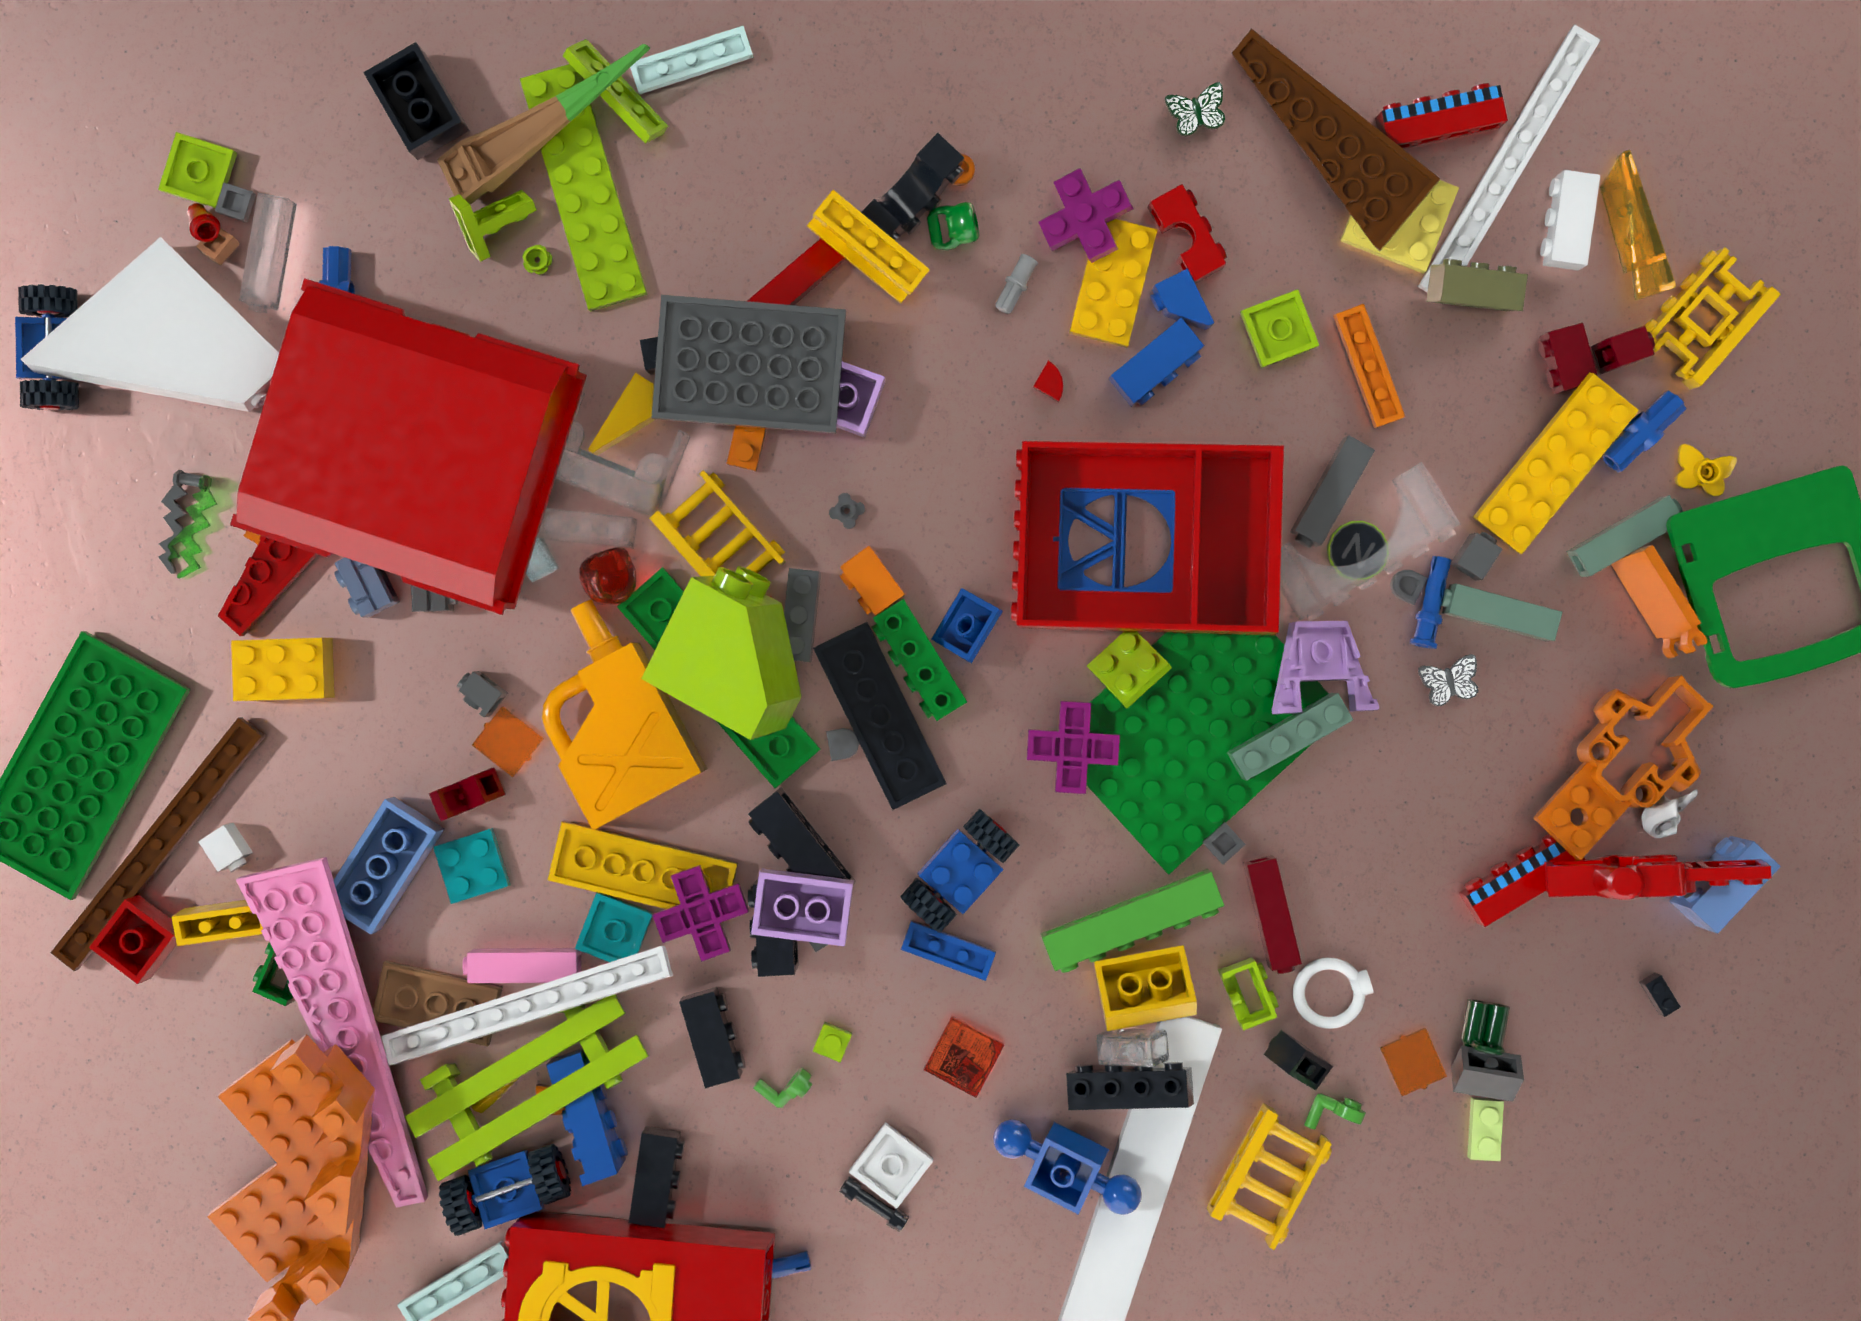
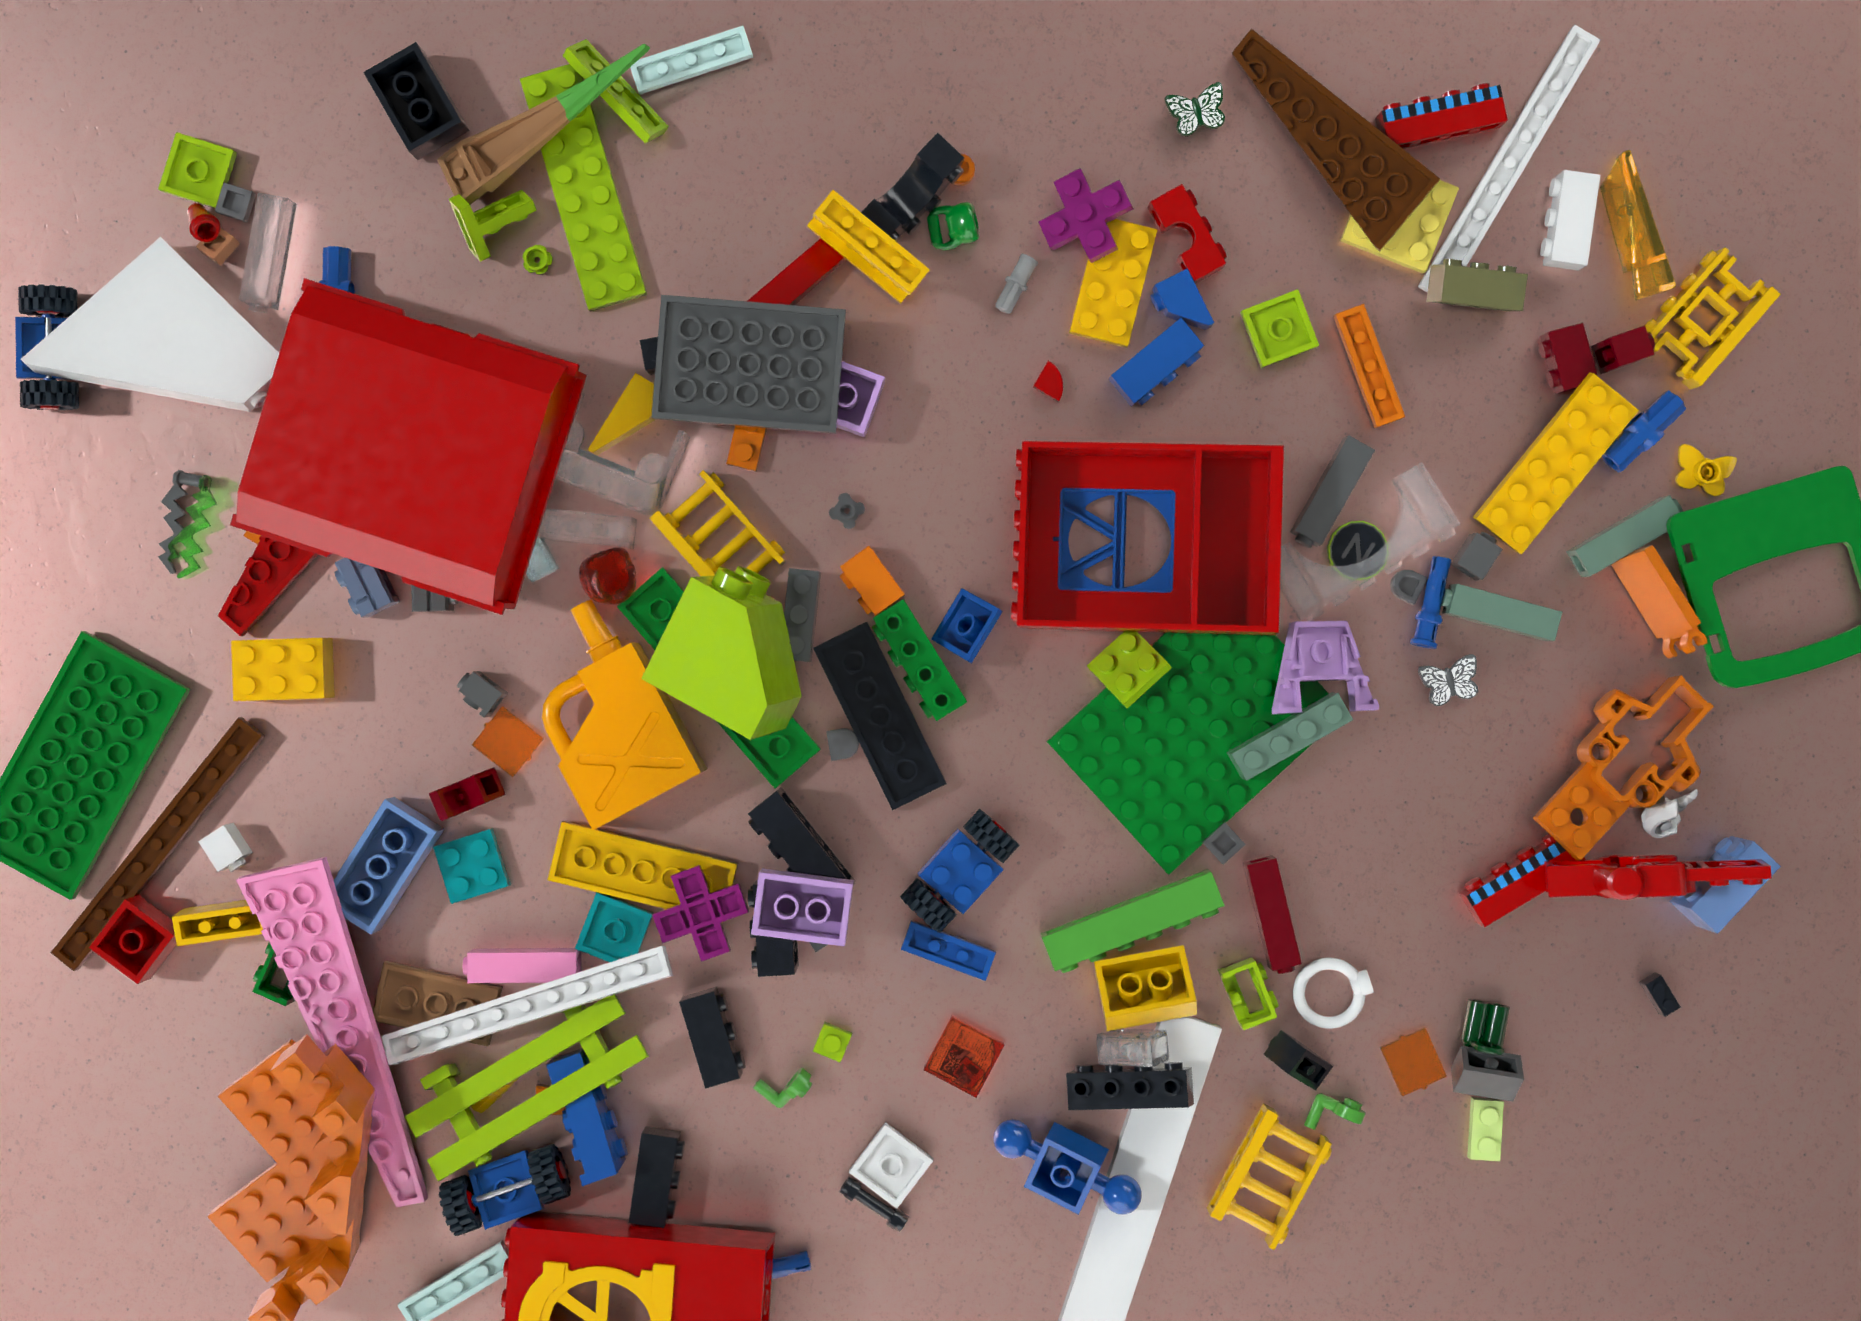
(1073, 747): magenta plate -> none

